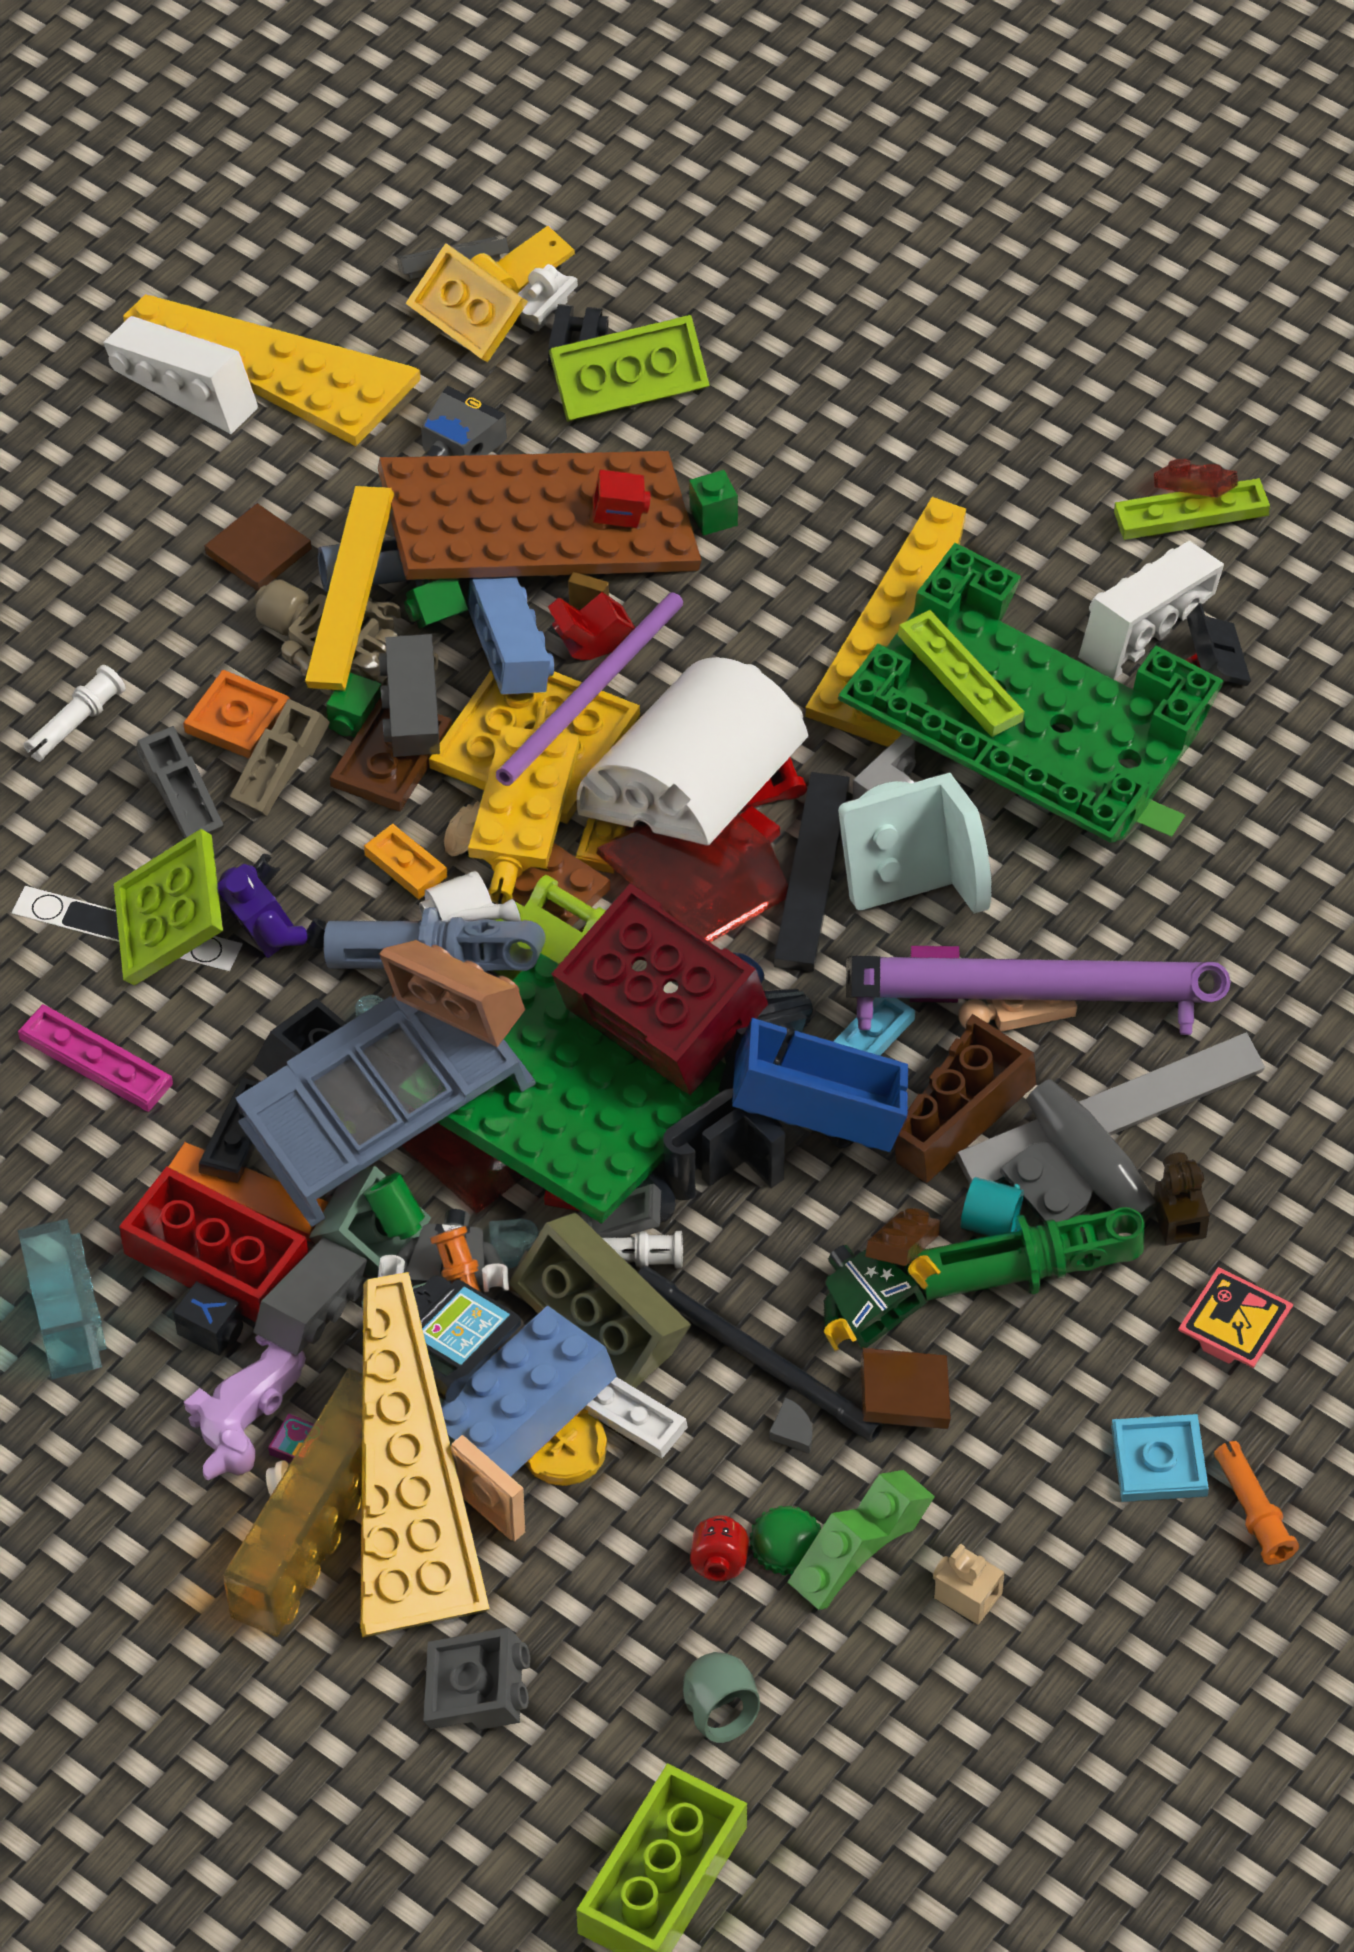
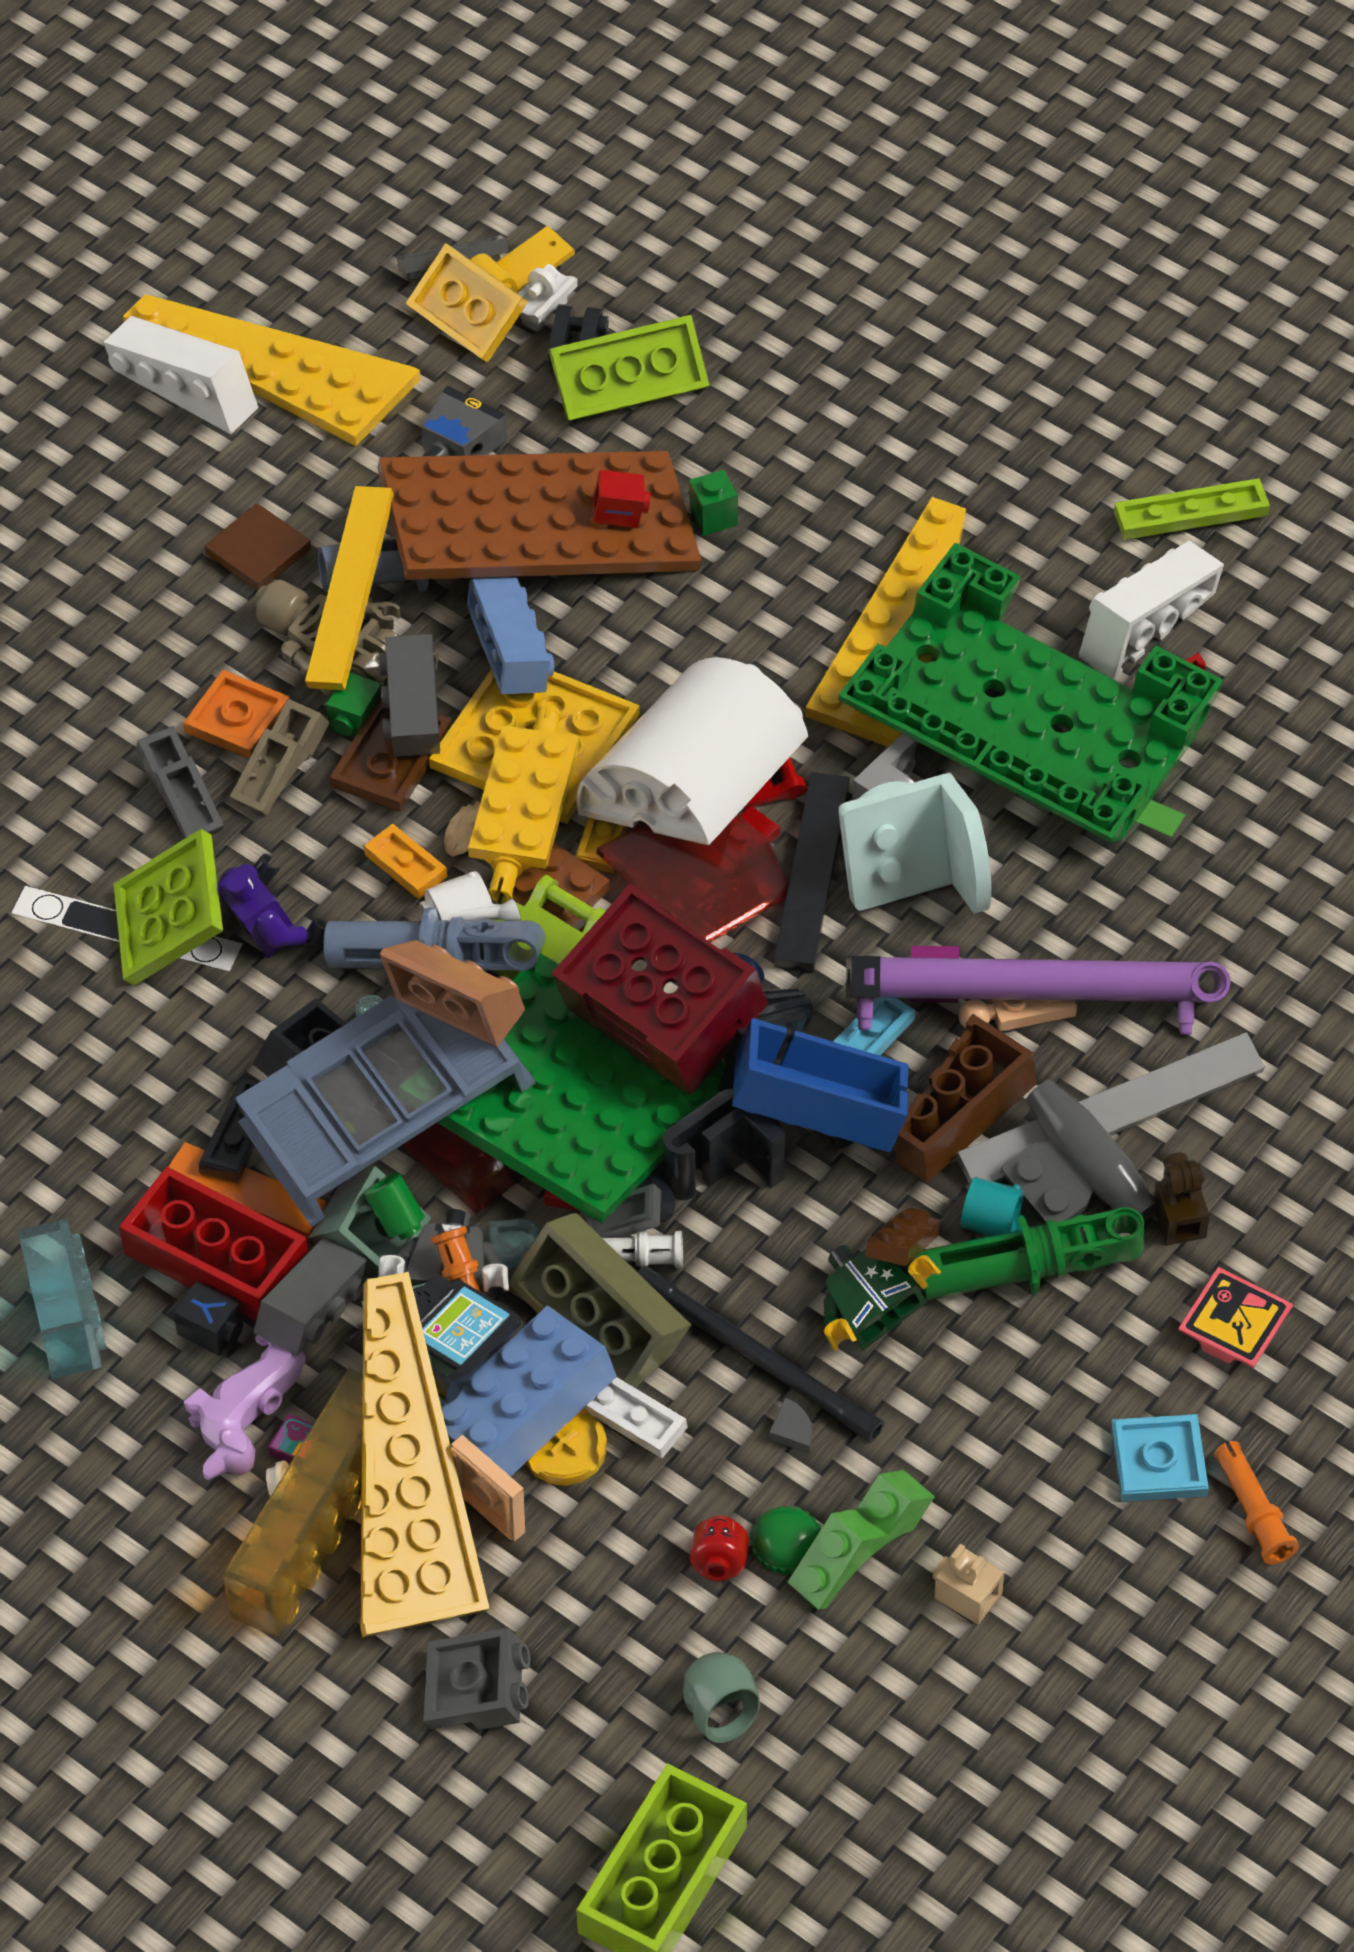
(86, 702): white pin -> none
(95, 1057): dark pink tile -> none
(435, 602): green brick -> none
(584, 589): pearl gold tile -> none
(588, 689): medium lavender piece -> none
(593, 629): red brick -> none
(905, 1388): reddish brown tile -> none
(961, 673): lime plate -> none
(1195, 479): clear red plate -> none
(1218, 647): black piece -> none

